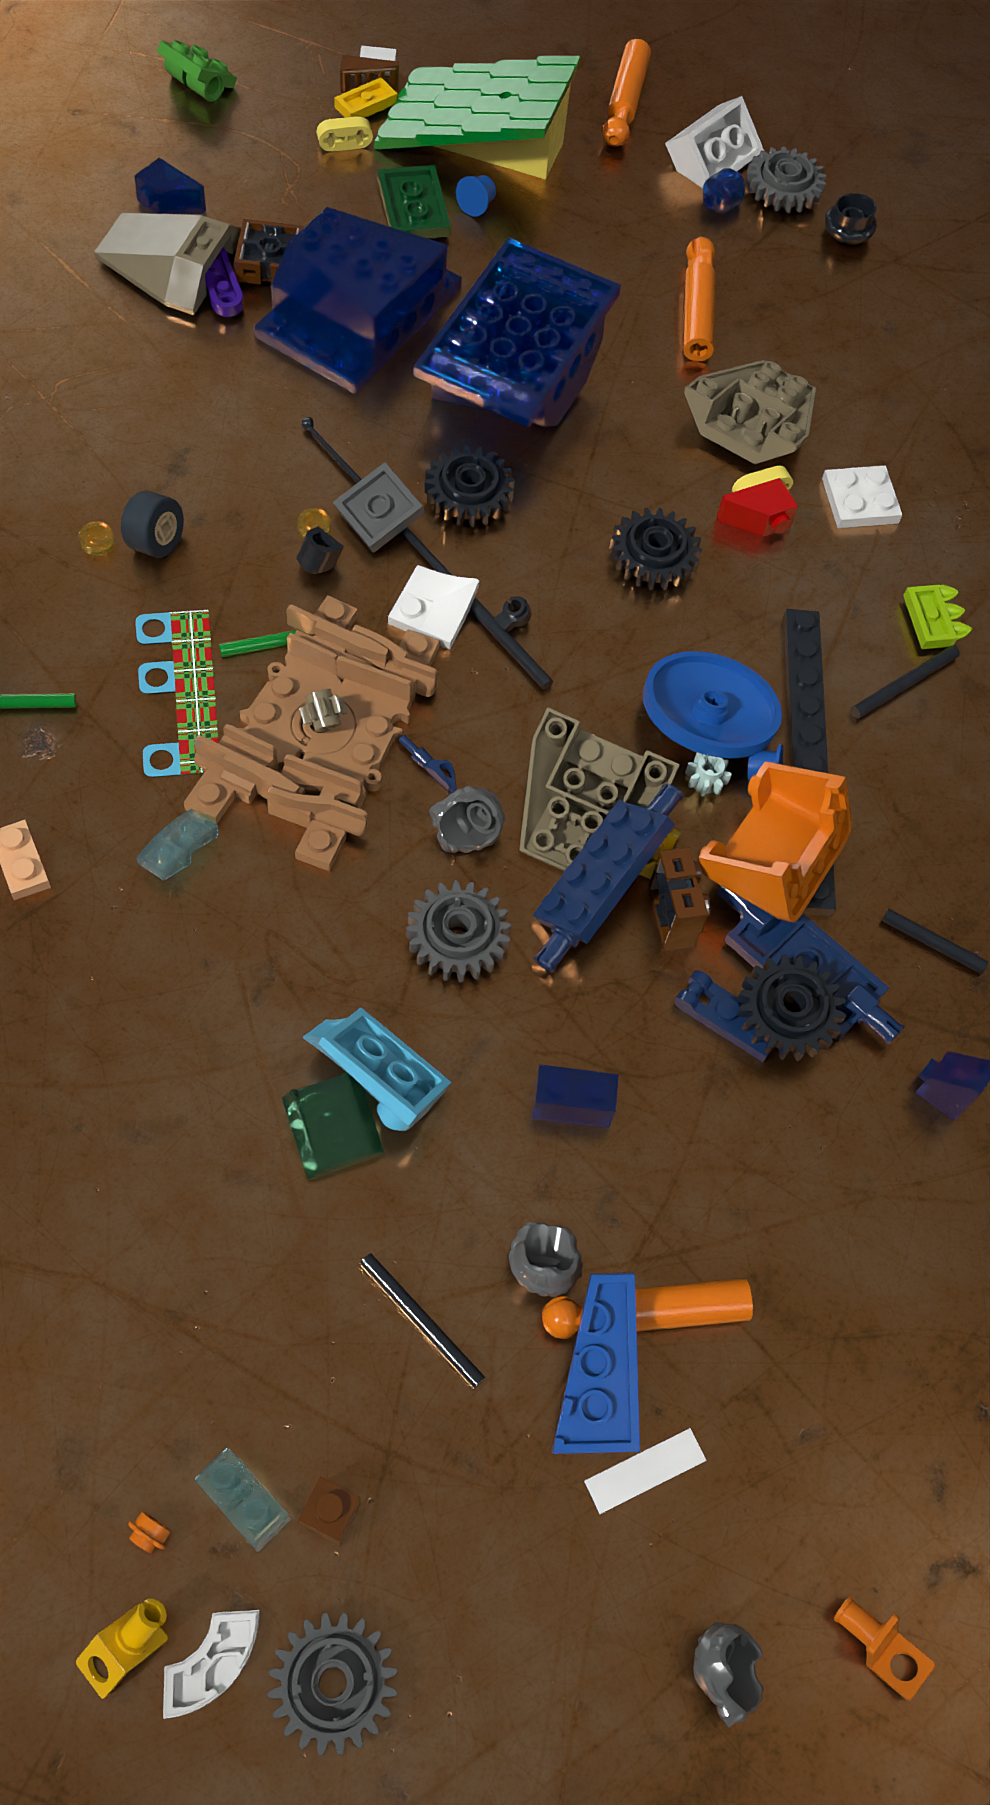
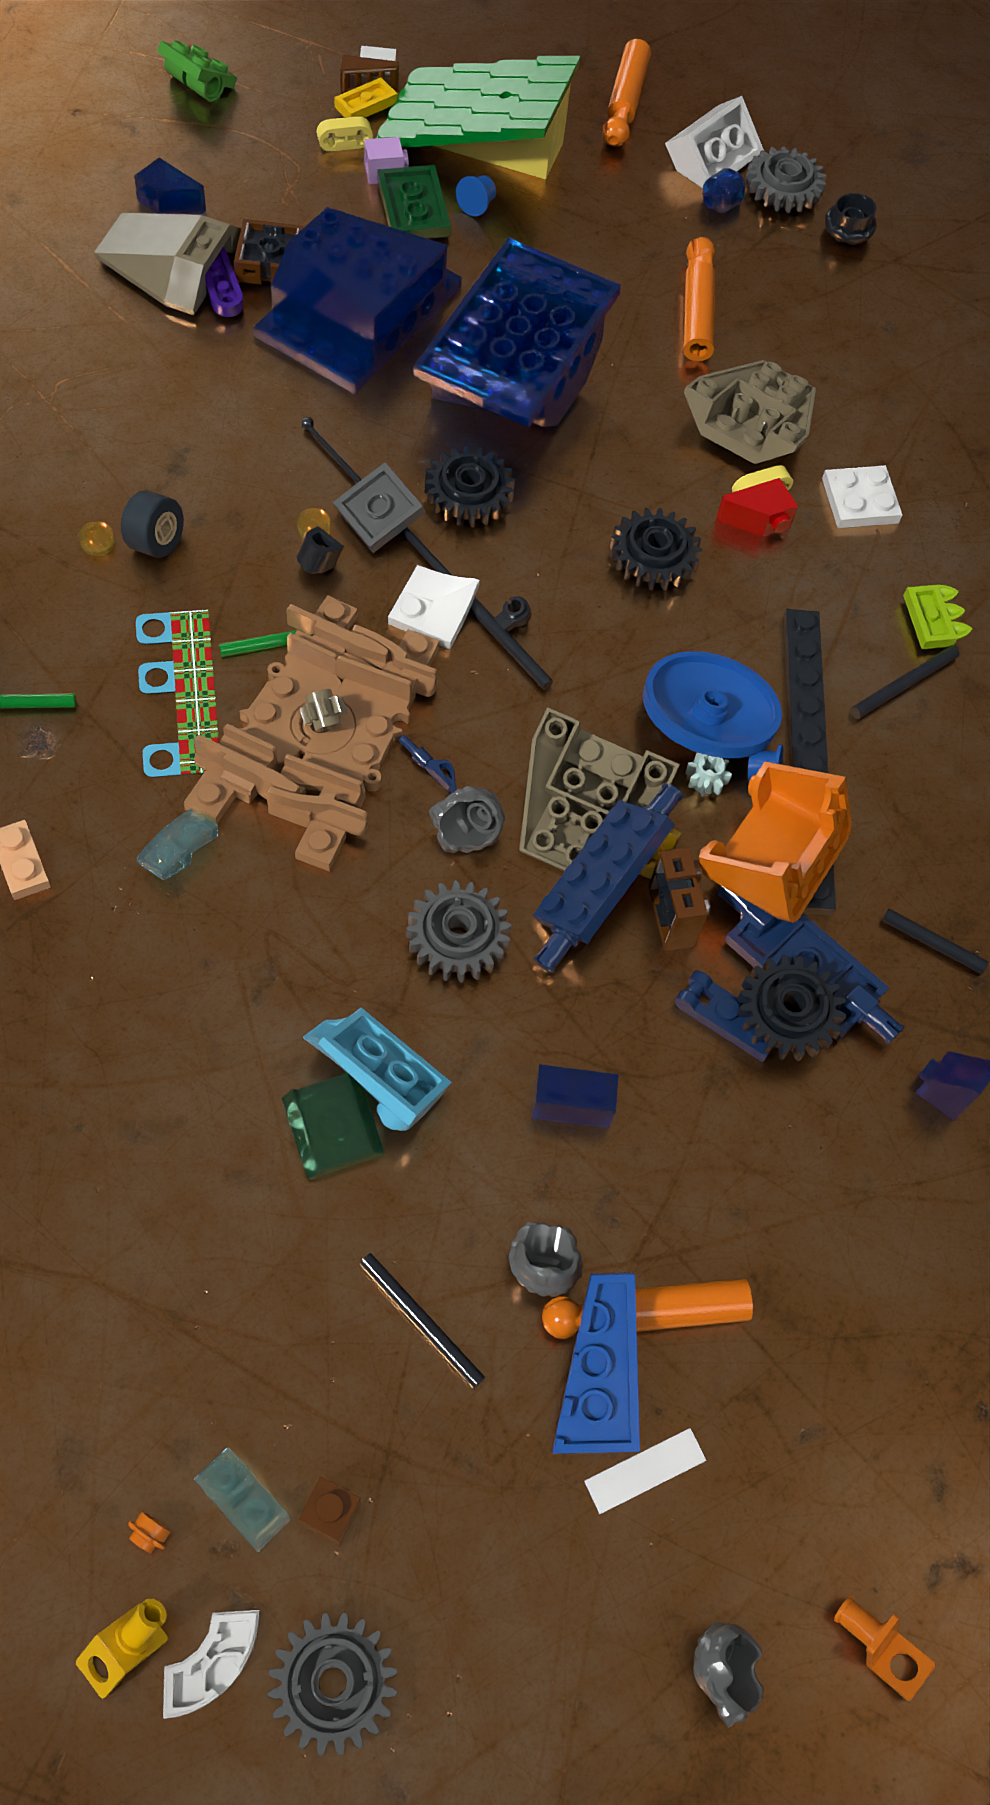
(383, 154): none -> lavender brick

